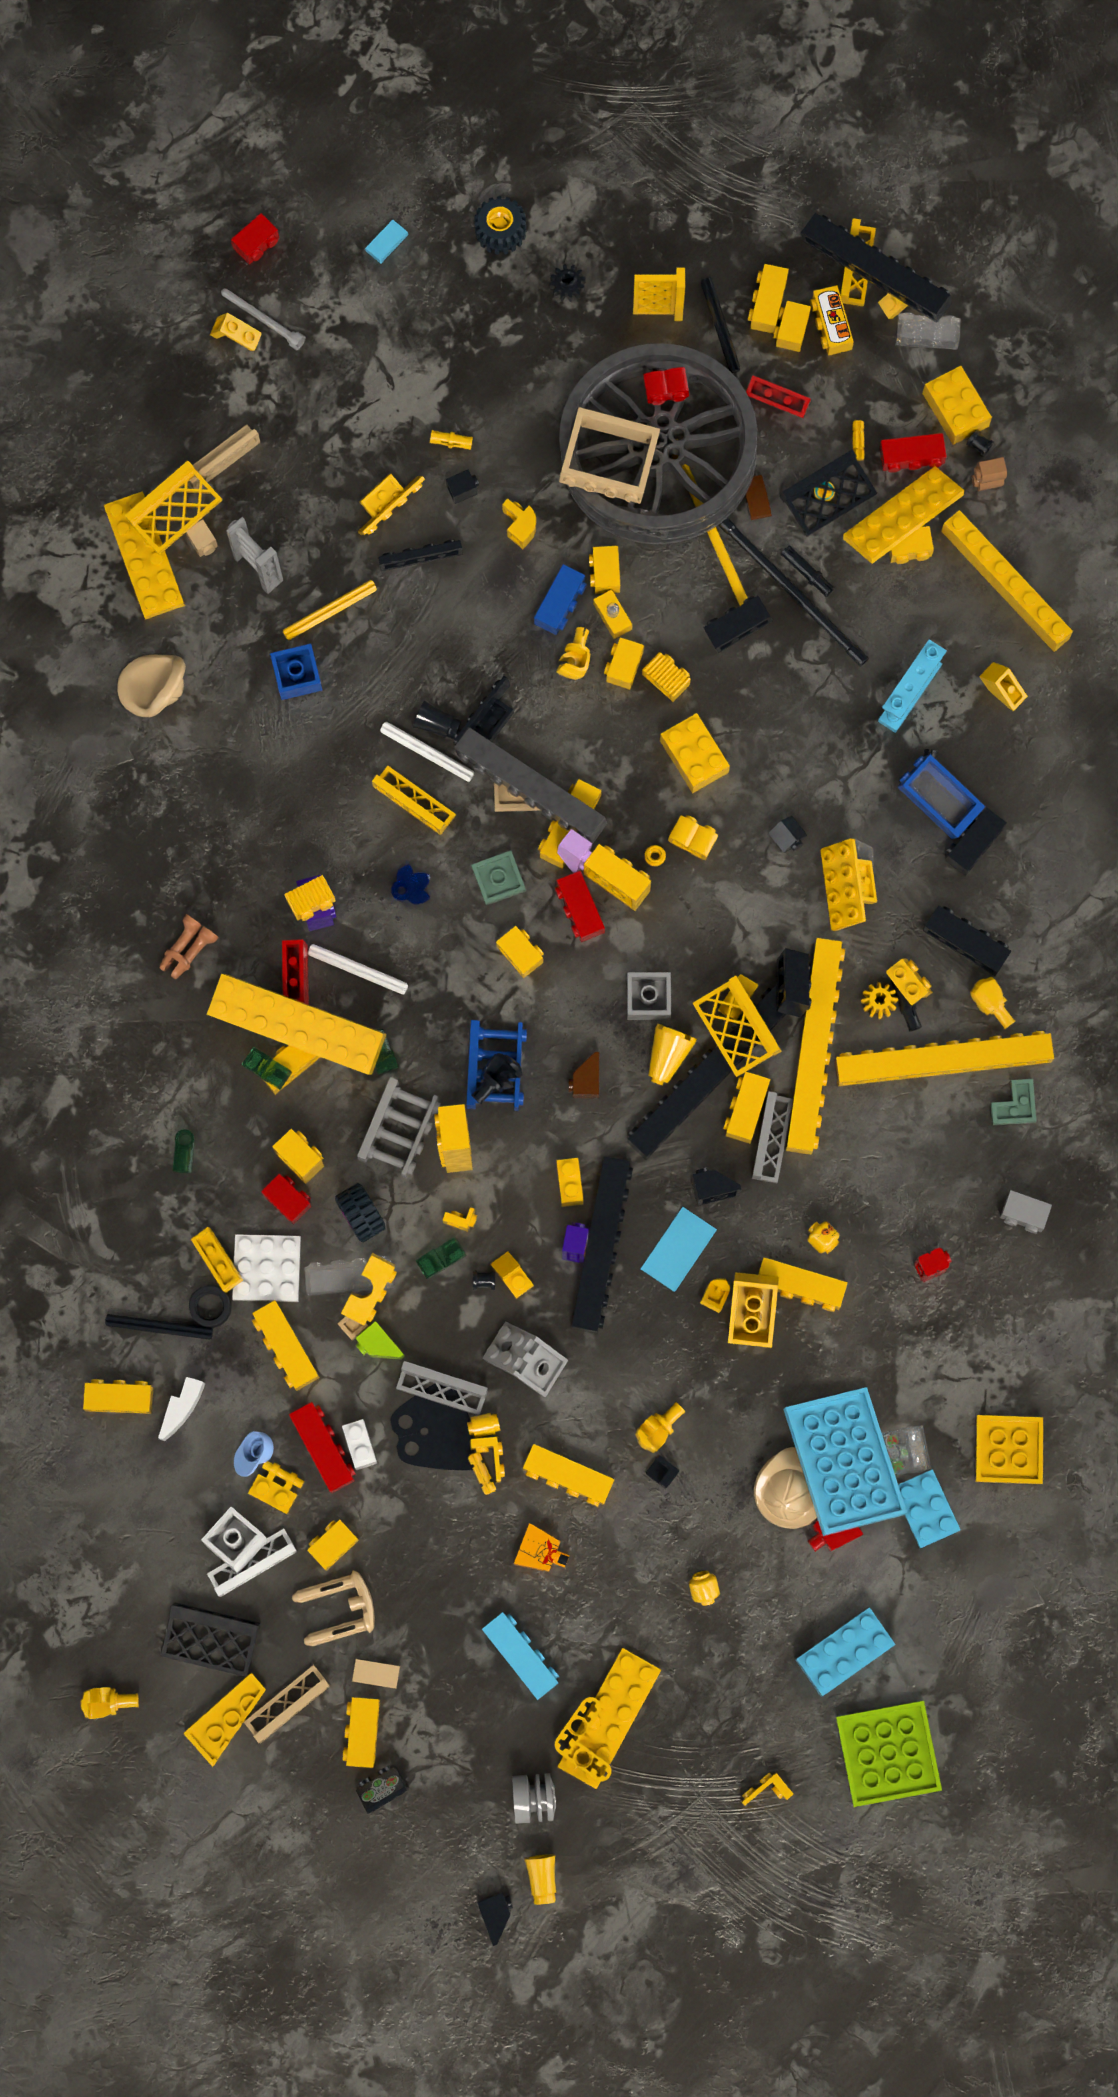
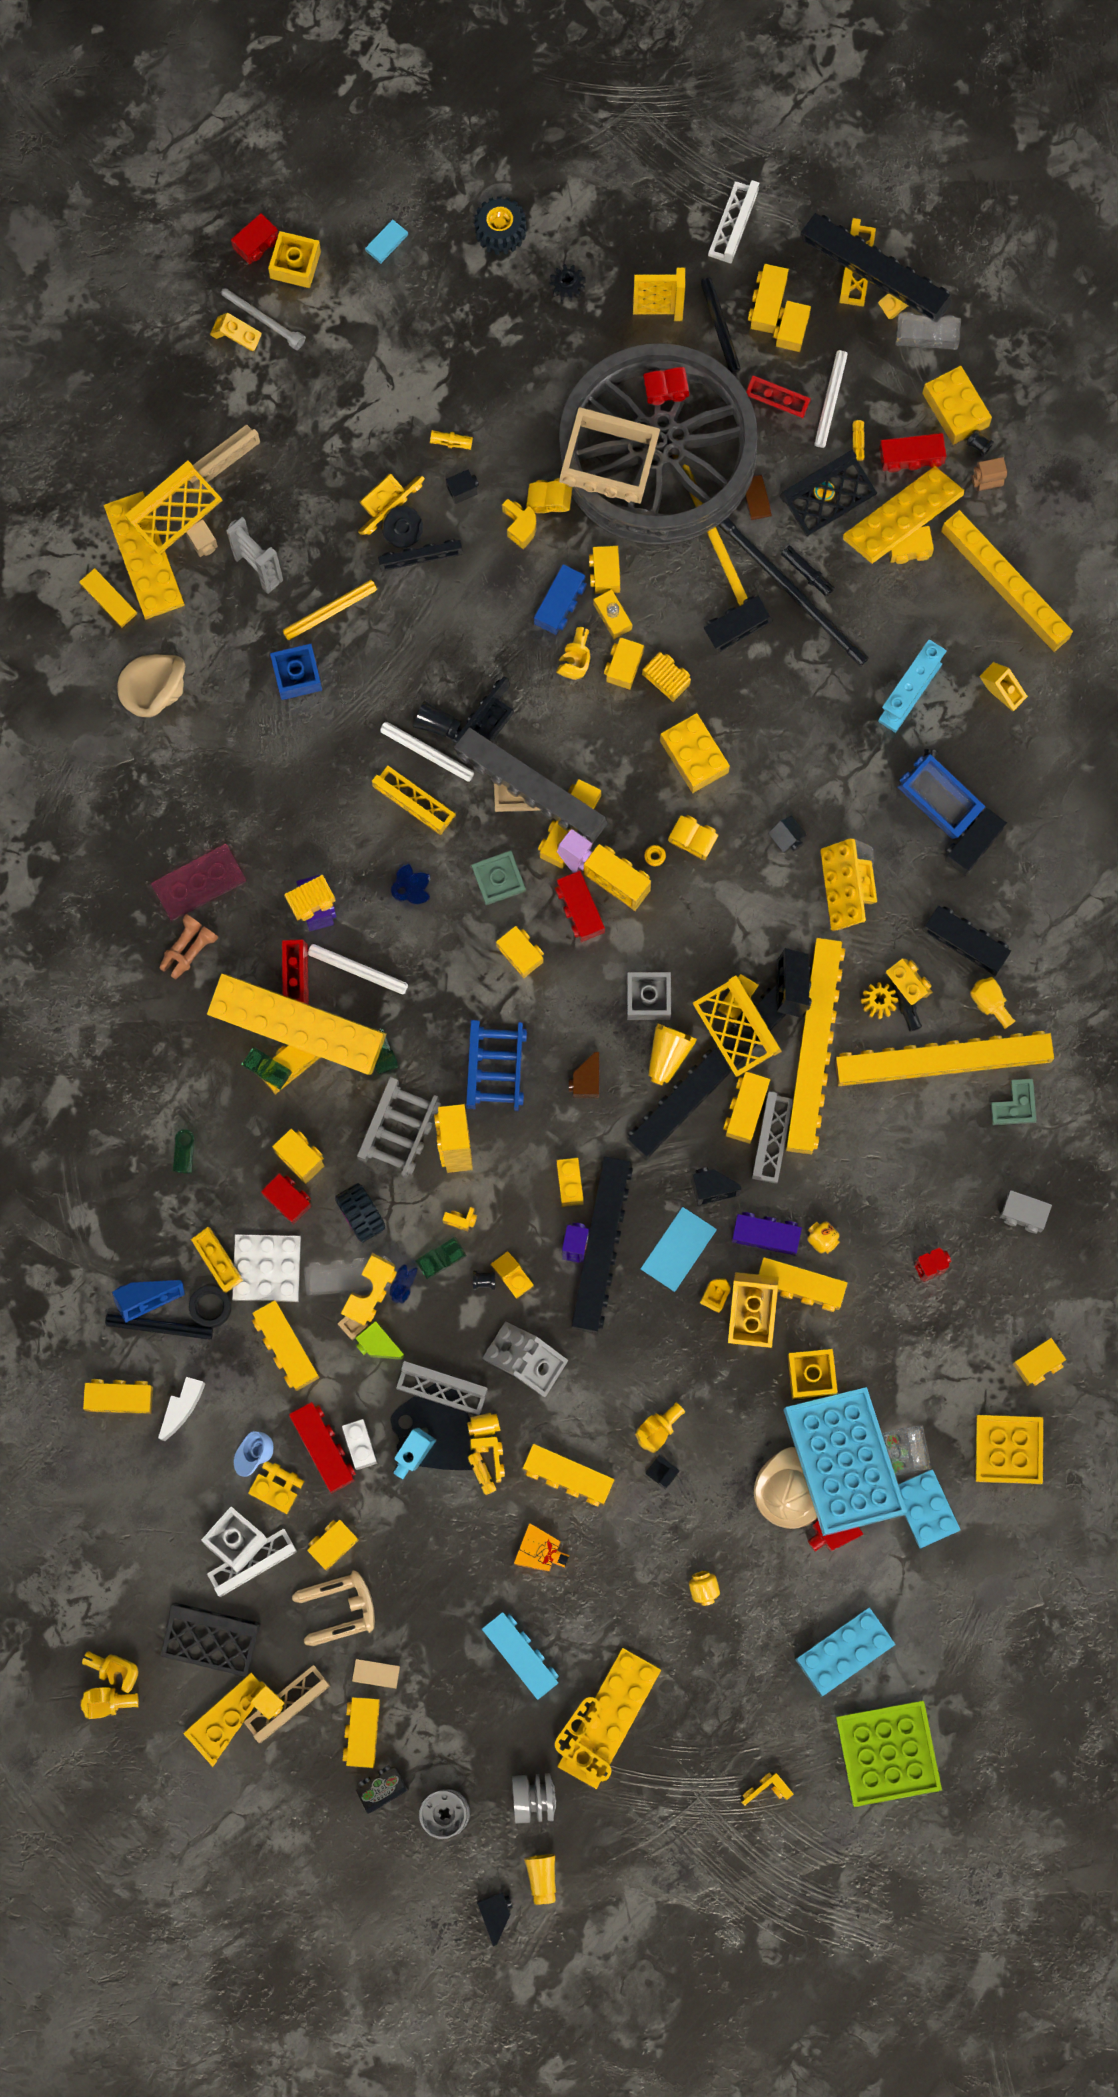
(108, 598): none -> yellow tile
(111, 1667): none -> yellow piece
(144, 1297): none -> blue slope
(198, 882): none -> clear pink tile
(265, 1700): none -> yellow brick
(294, 259): none -> yellow brick
(400, 1287): none -> clear blue plate
(402, 526): none -> black tile
(419, 1445): none -> medium azure torso
(431, 1815): none -> light grey wheel
(496, 1076): black piece -> none
(549, 496): none -> yellow brick
(740, 224): none -> white fence
(767, 1233): none -> dark purple brick
(812, 1374): none -> yellow brick
(830, 400): none -> white axle
(831, 320): brick -> none
(1039, 1362): none -> yellow brick

